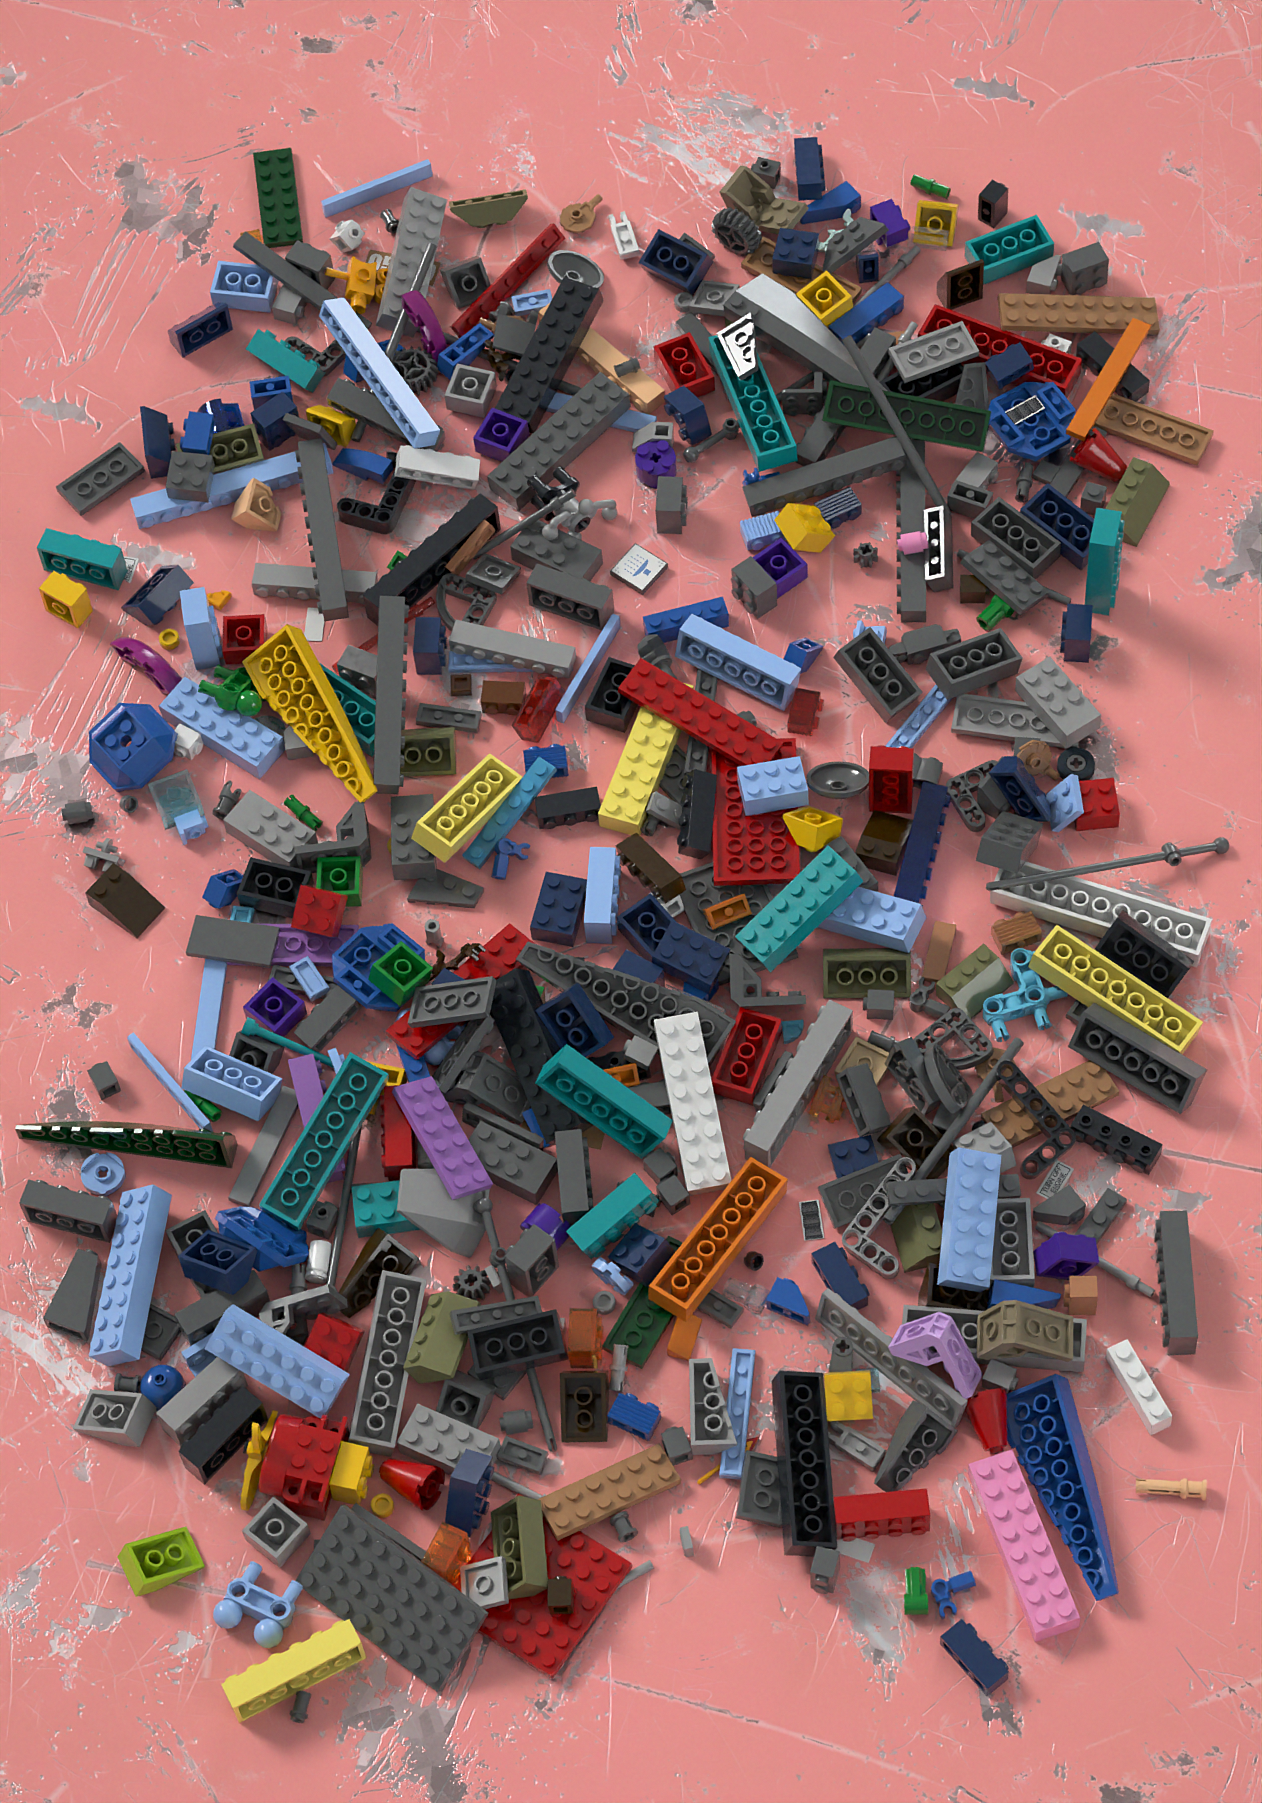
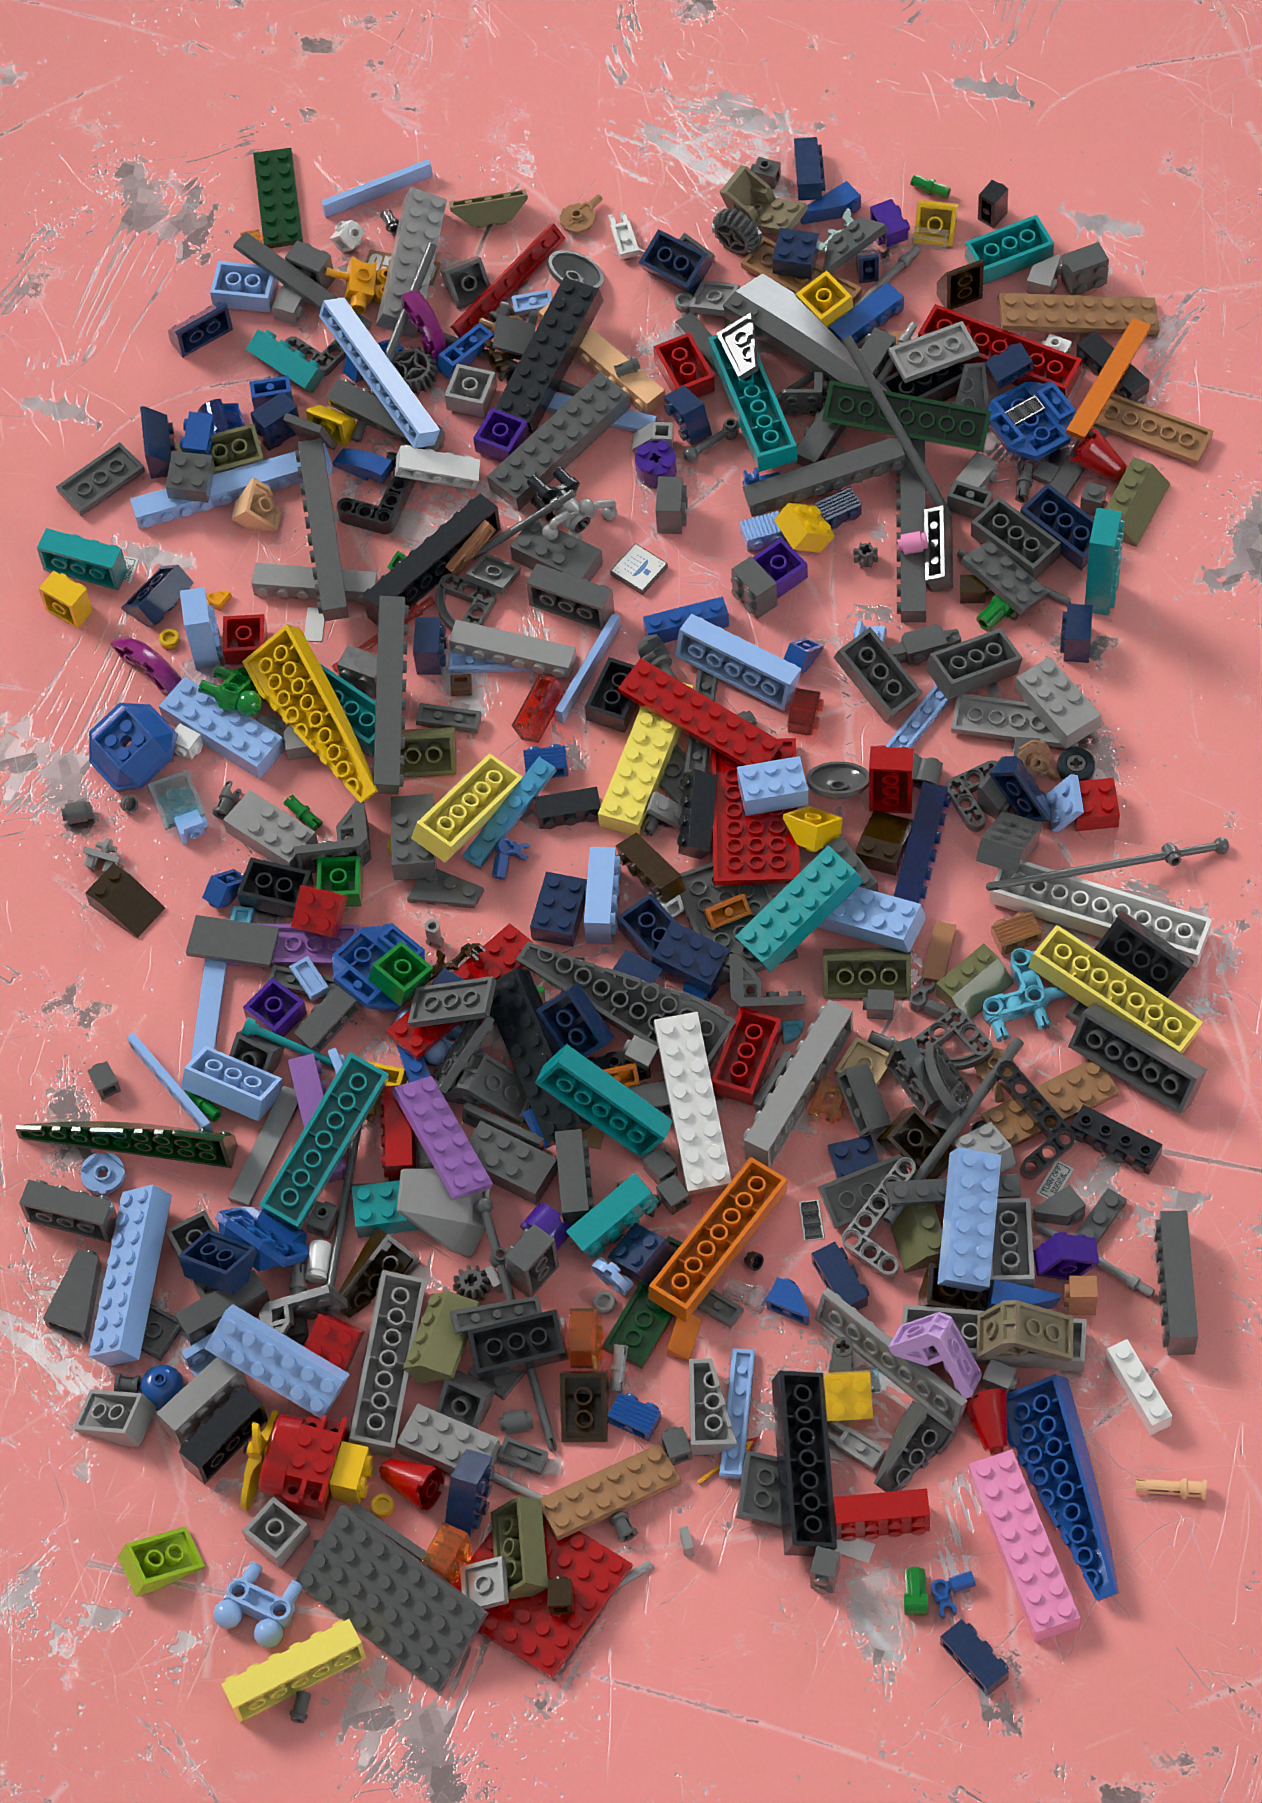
(502, 697): reddish brown brick -> none

